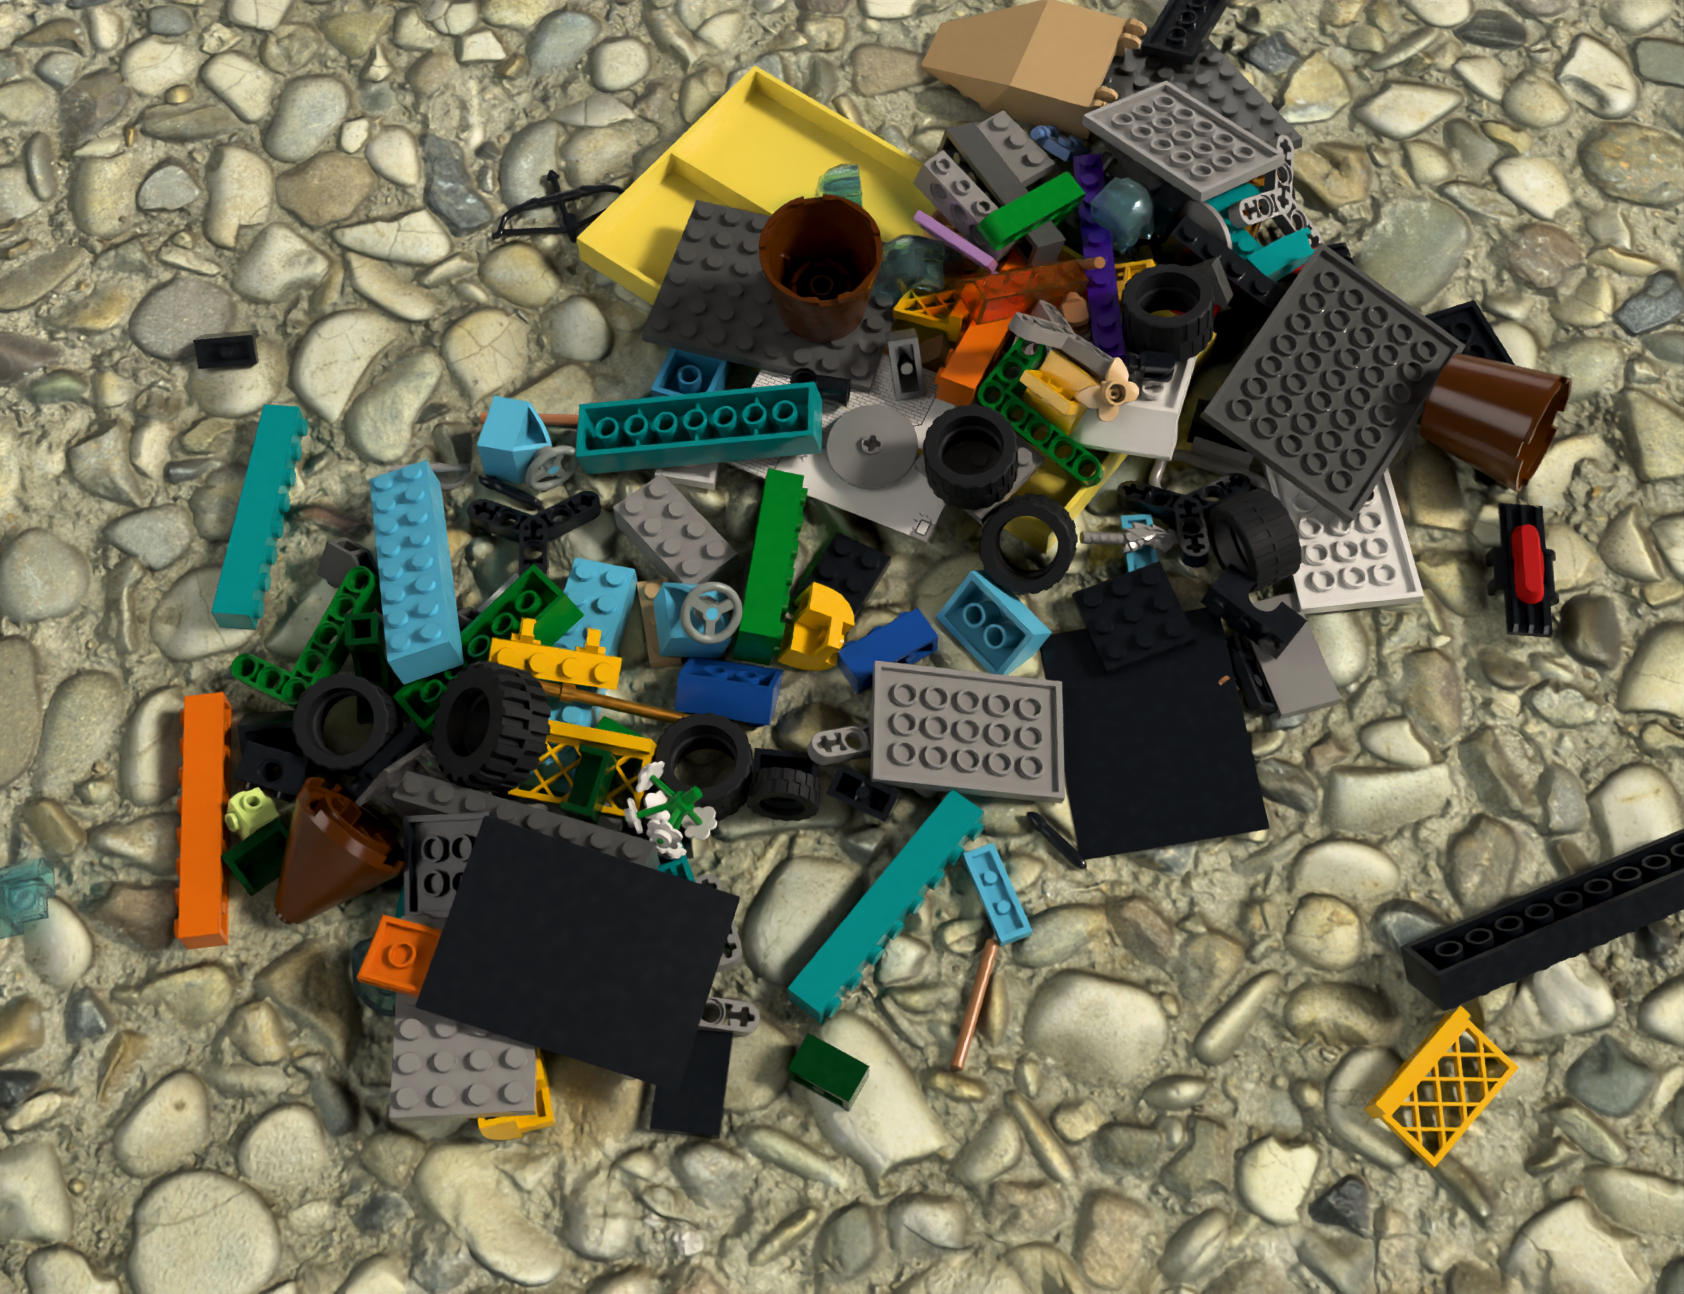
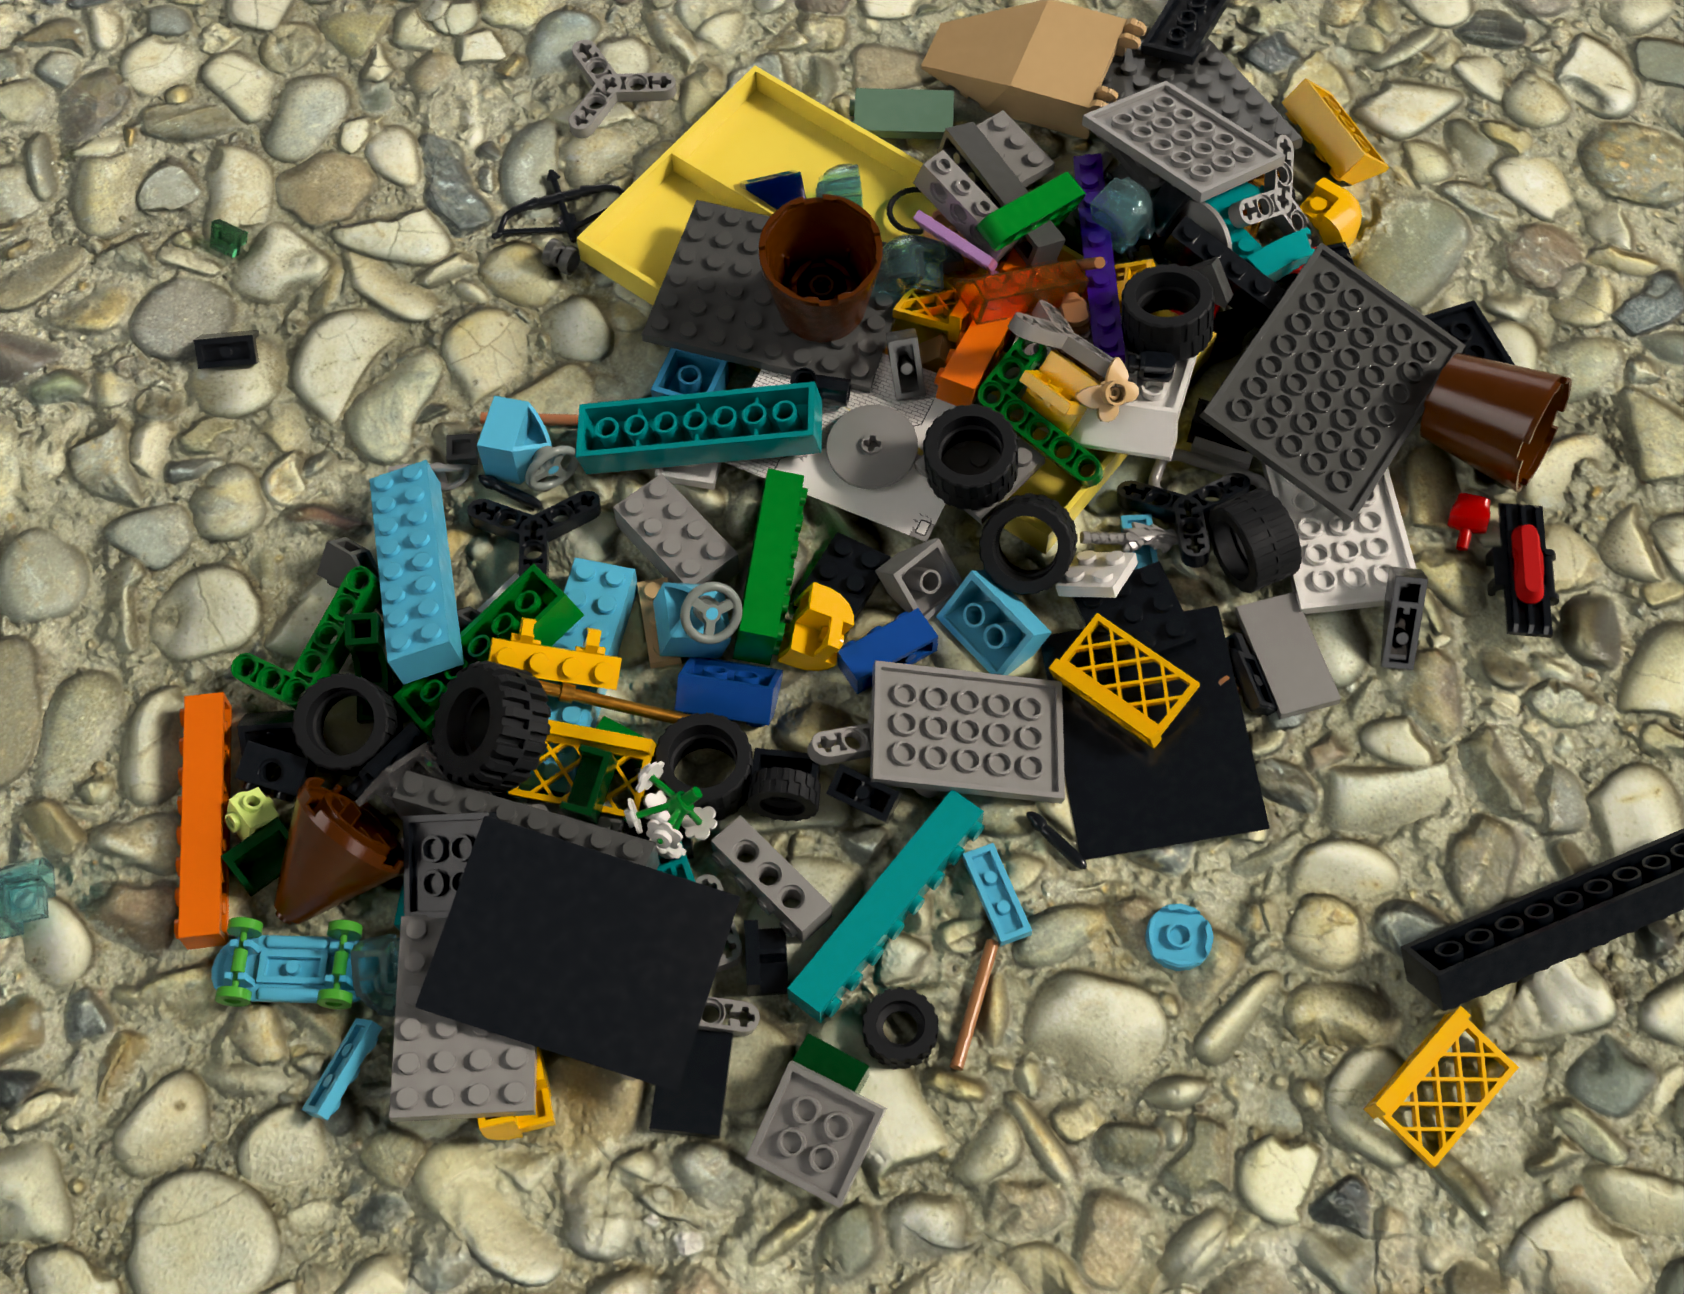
(227, 238): none -> clear green tile
(259, 518): teal brick -> none
(286, 967): none -> medium azure piece
(342, 1069): none -> medium azure plate
(399, 956): orange tile -> none
(462, 449): none -> dark grey plate
(561, 256): none -> dark grey wheel
(609, 80): none -> light grey piece
(742, 839): none -> light grey brick
(765, 960): none -> black panel
(776, 188): none -> clear blue slope
(815, 1133): none -> light grey plate
(890, 209): none -> black tyre
(900, 1054): none -> black tyre
(903, 112): none -> sand green panel
(921, 577): none -> light grey slope
(1058, 145): medium blue plate -> none
(1097, 574): none -> white plate
(1107, 701): none -> yellow fence
(1179, 937): none -> medium azure tile
(1267, 629): black arch -> none
(1333, 134): none -> yellow slope
(1333, 212): none -> yellow brick
(1402, 617): none -> black slope
(1469, 516): none -> red piece

